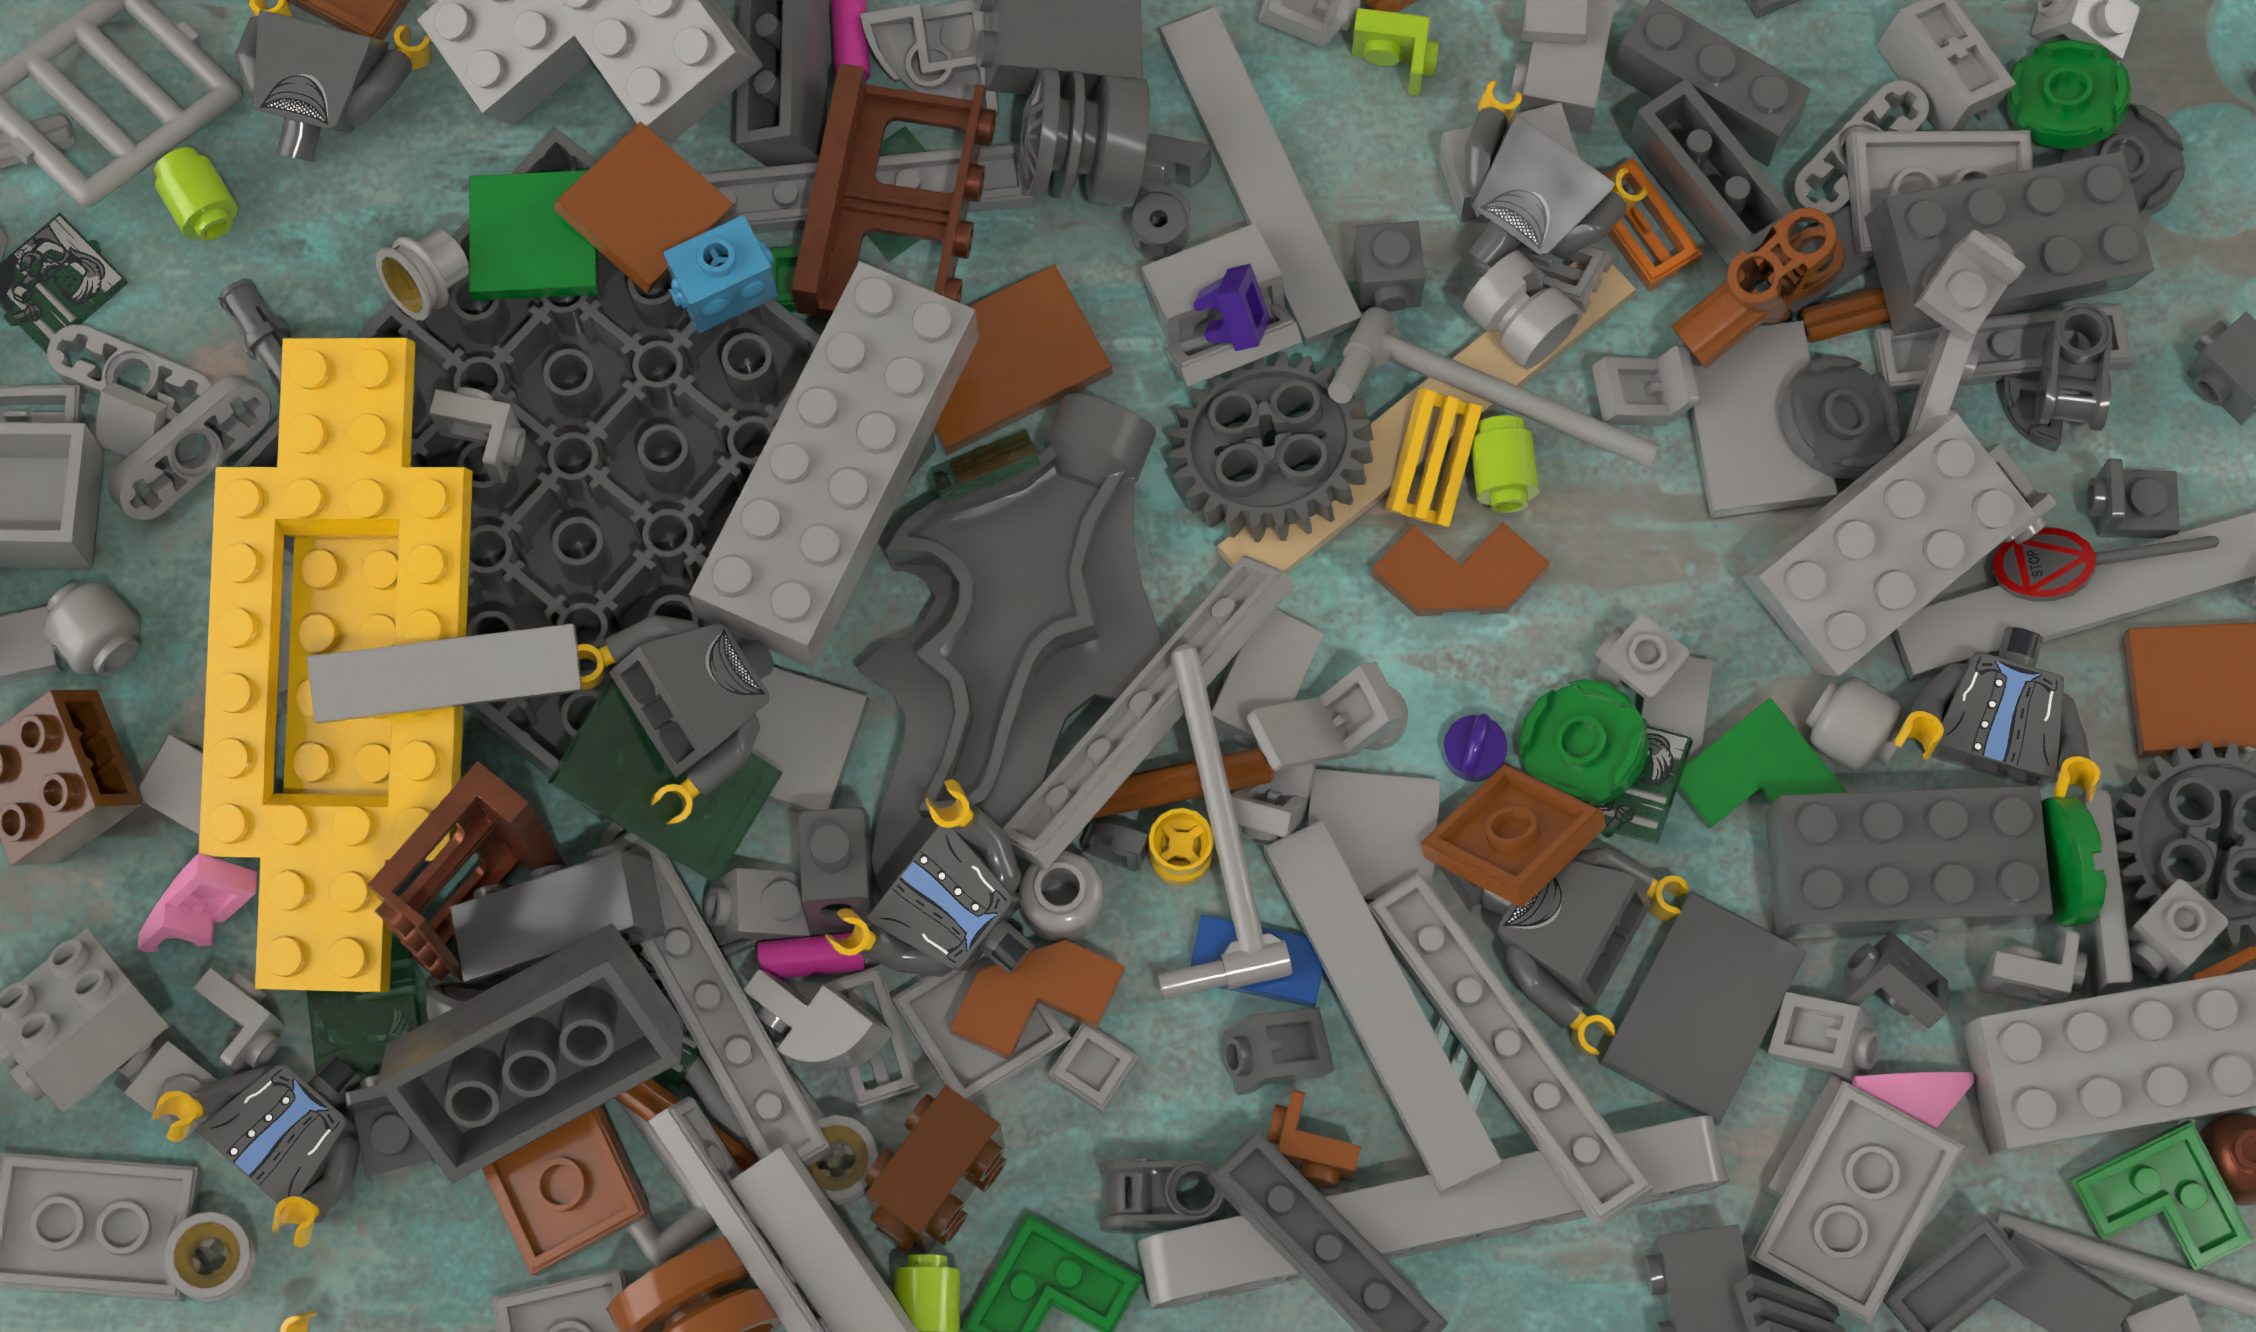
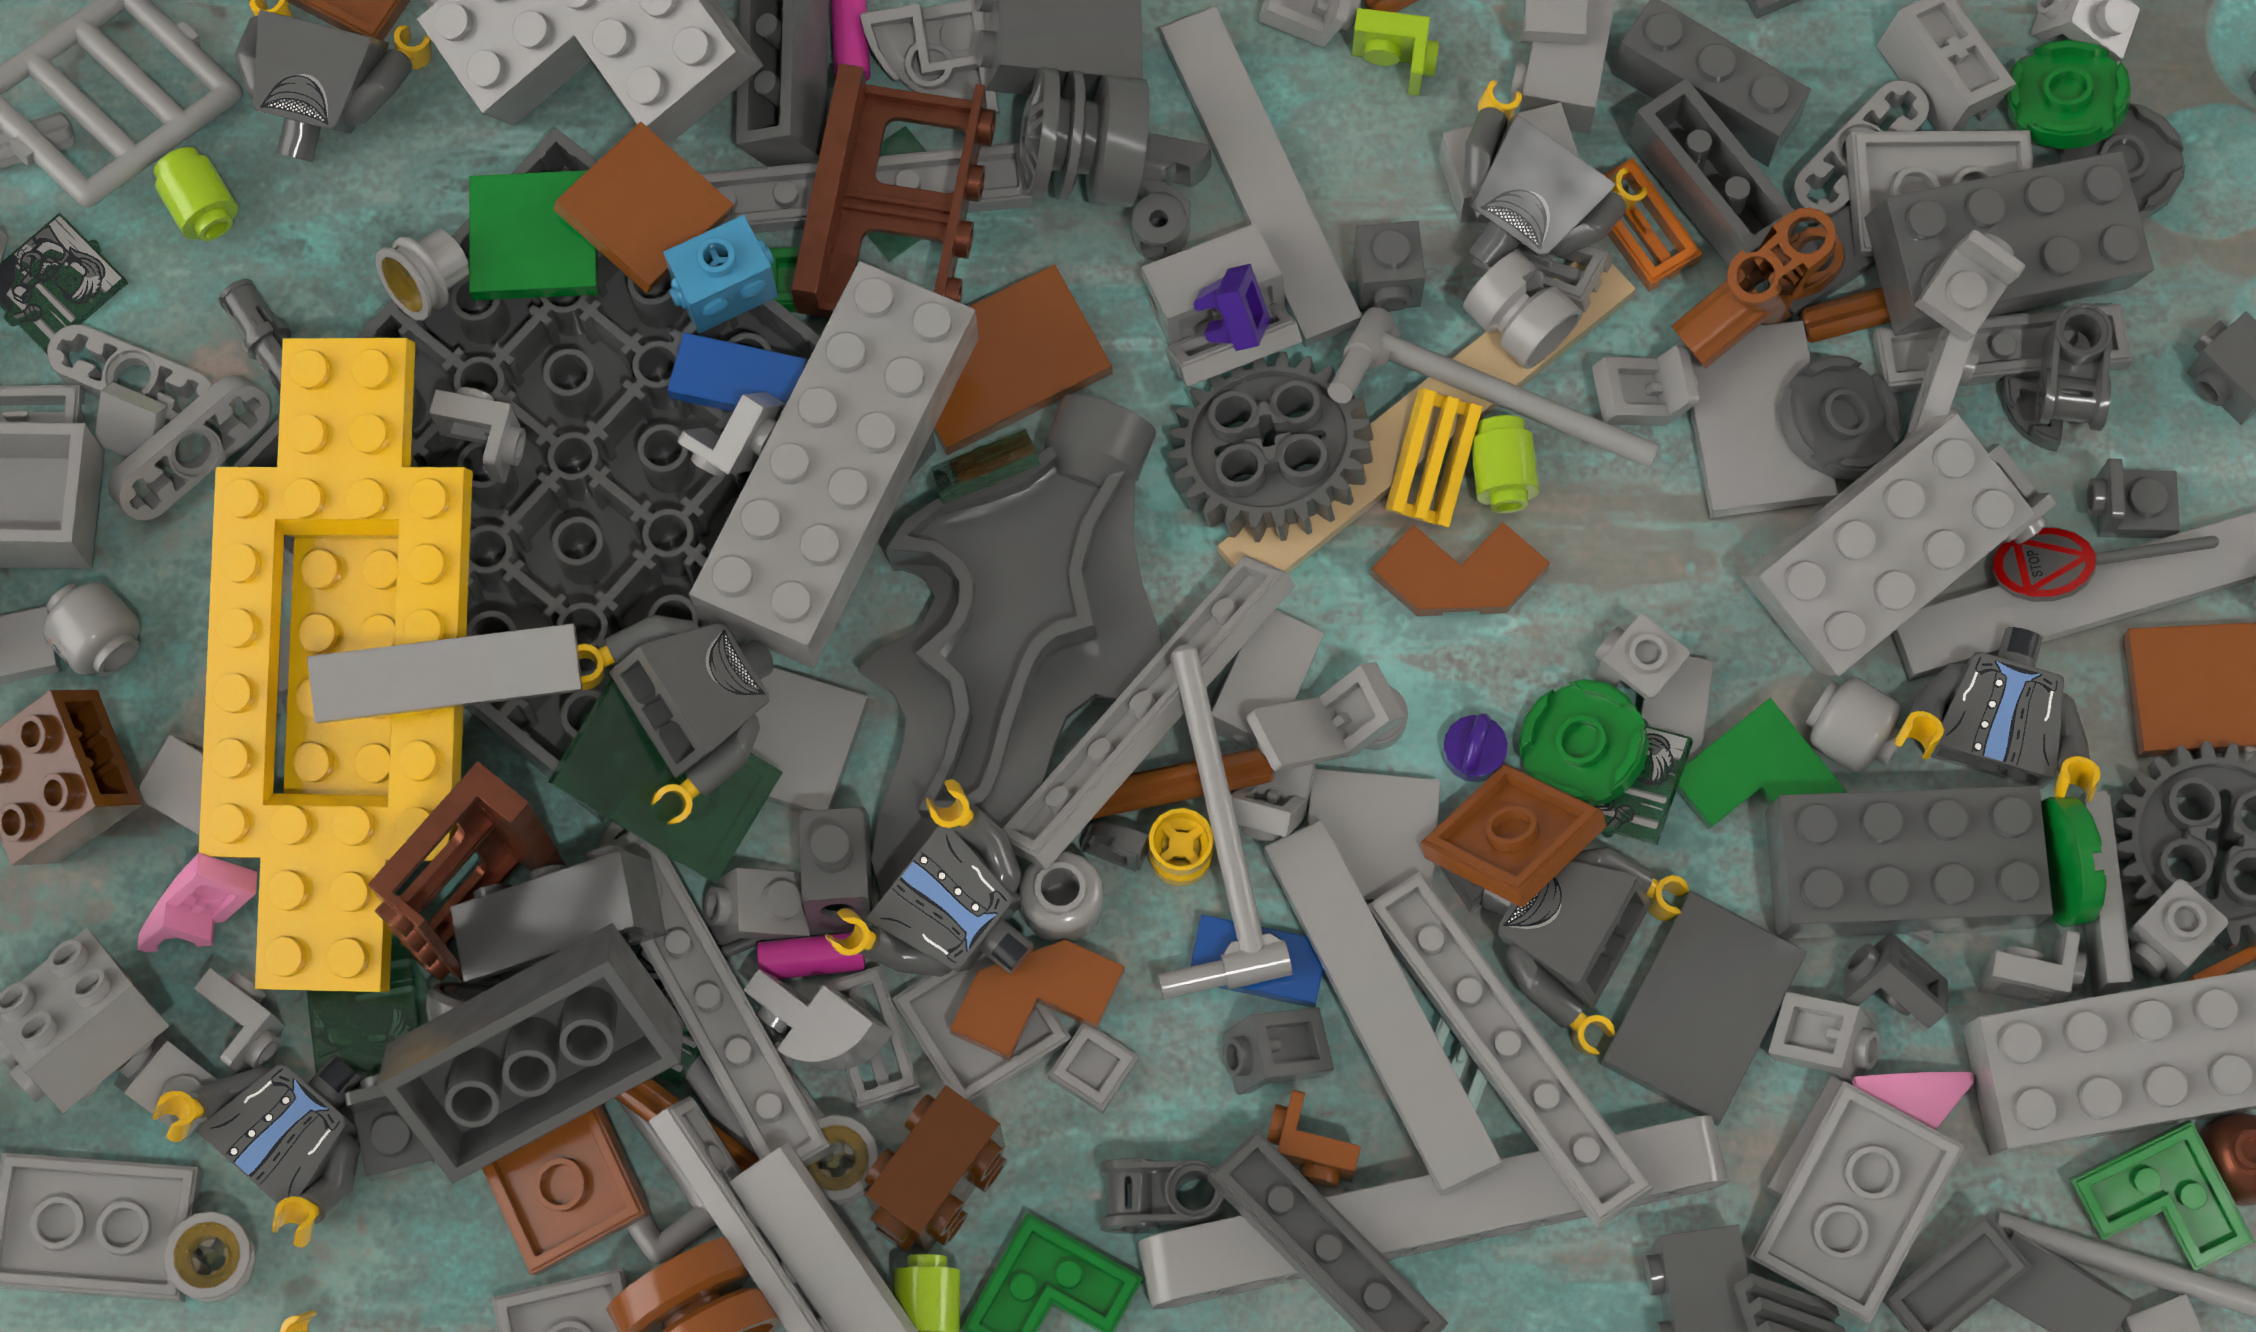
(720, 372): none -> blue tile
(740, 441): none -> light grey bracket

